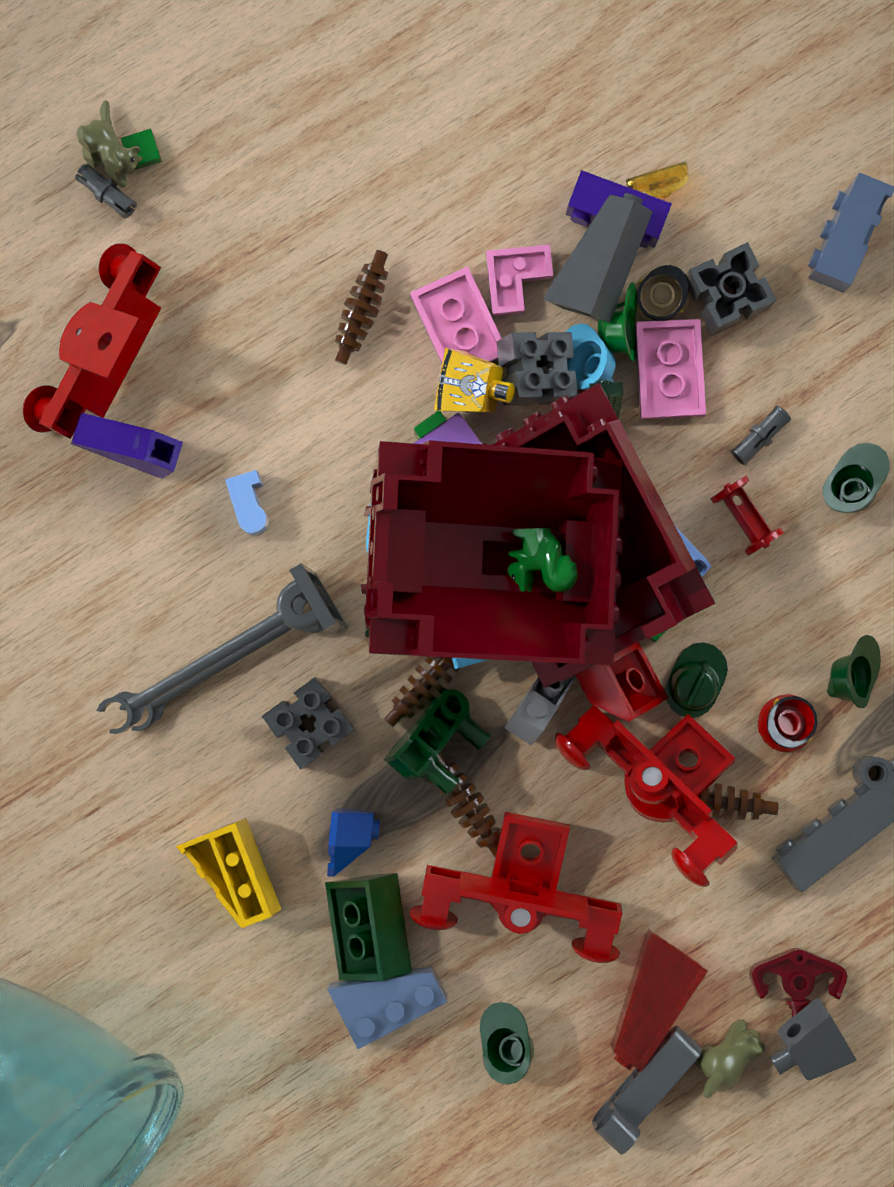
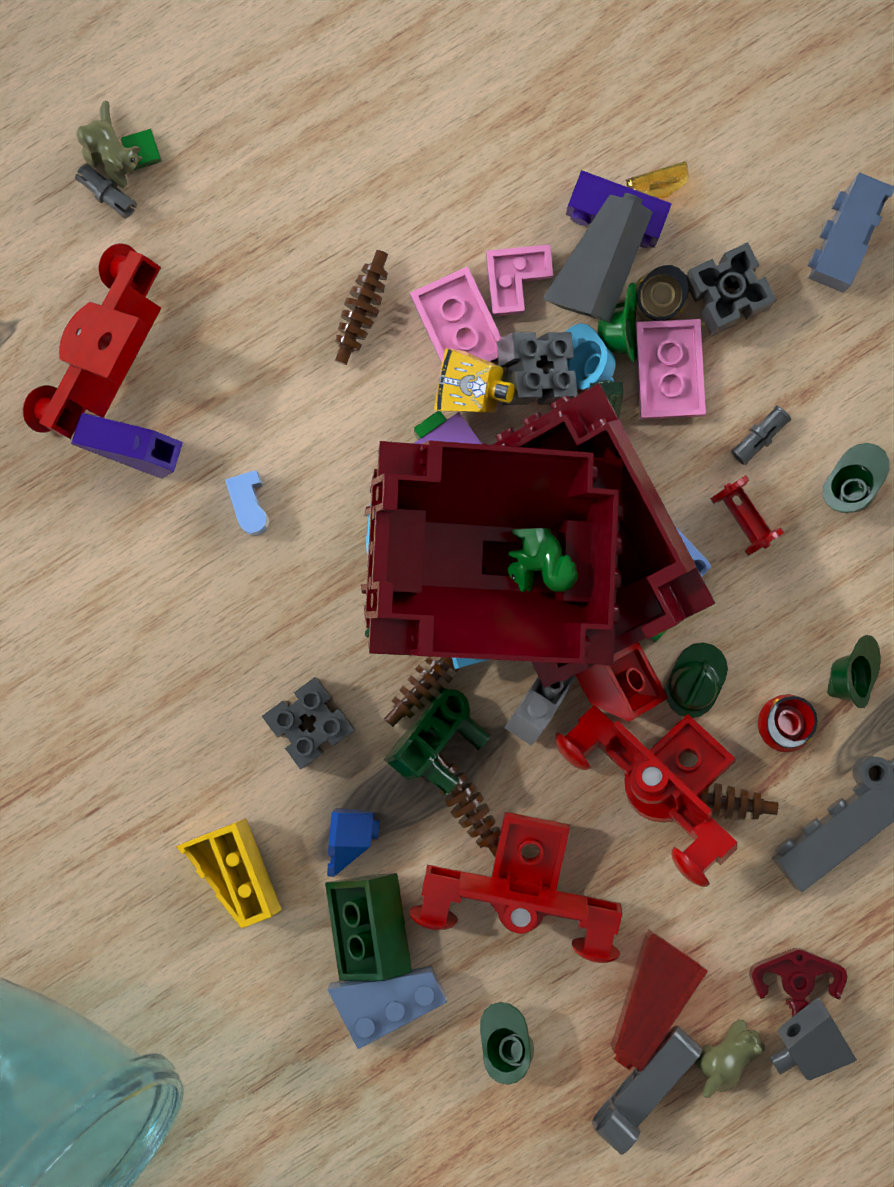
(289, 616): dark grey piece -> none

